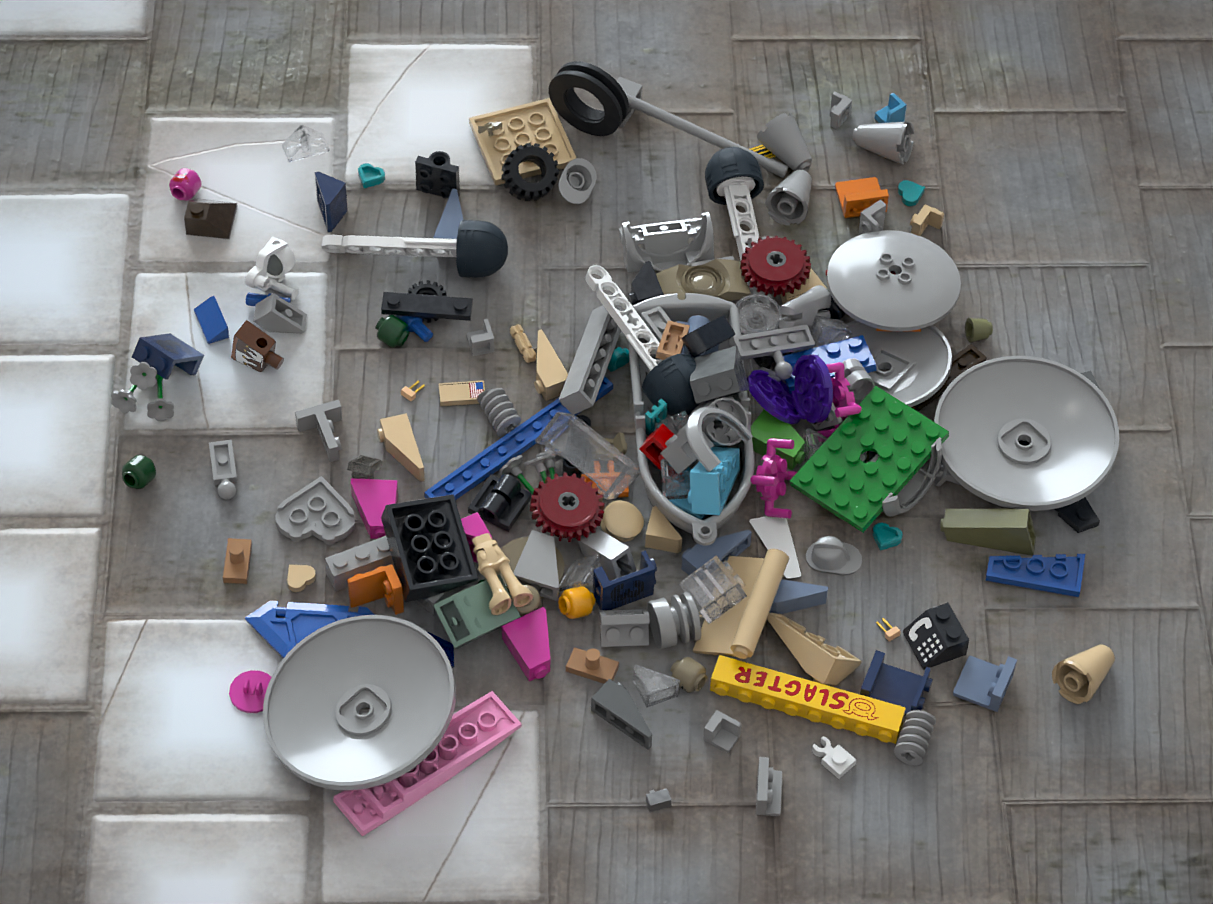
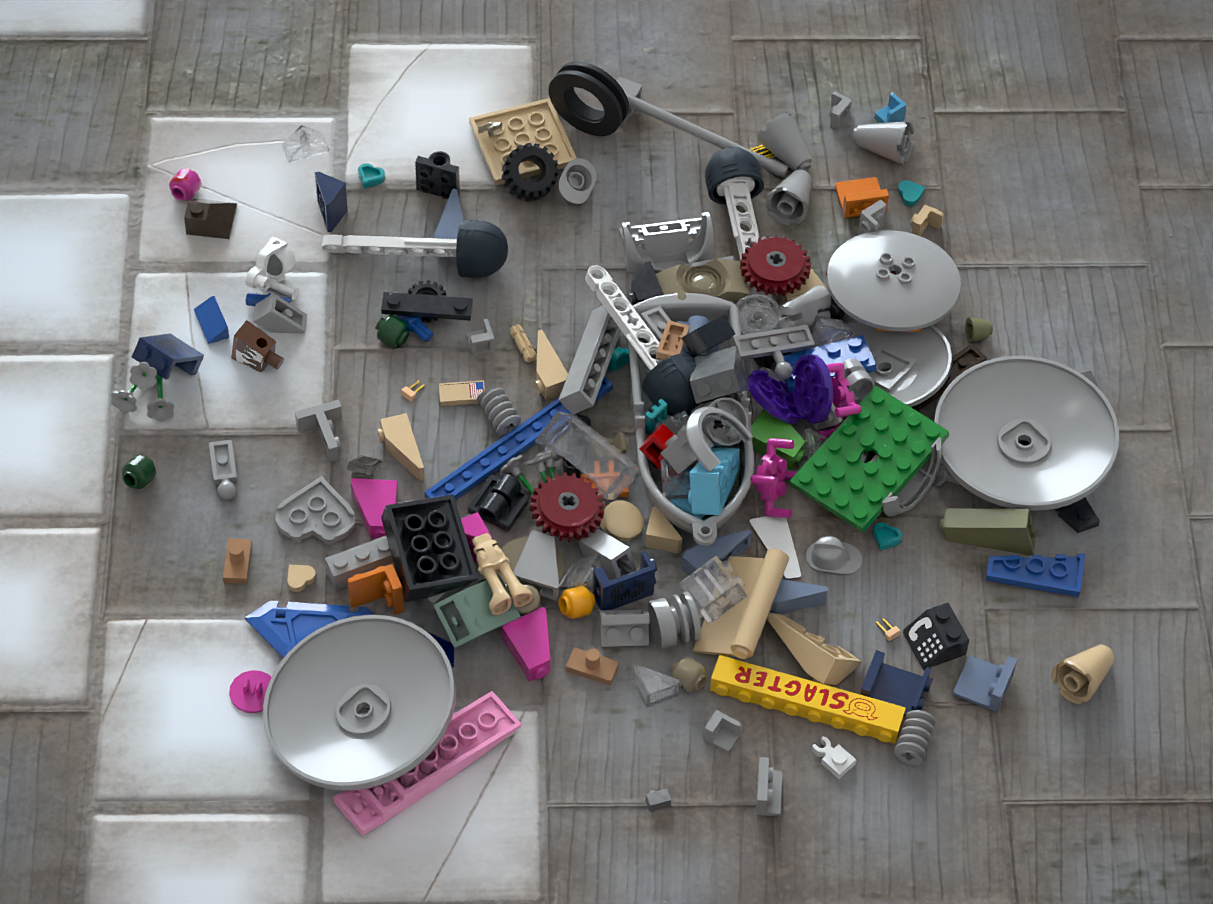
(618, 708): dark grey slope -> none

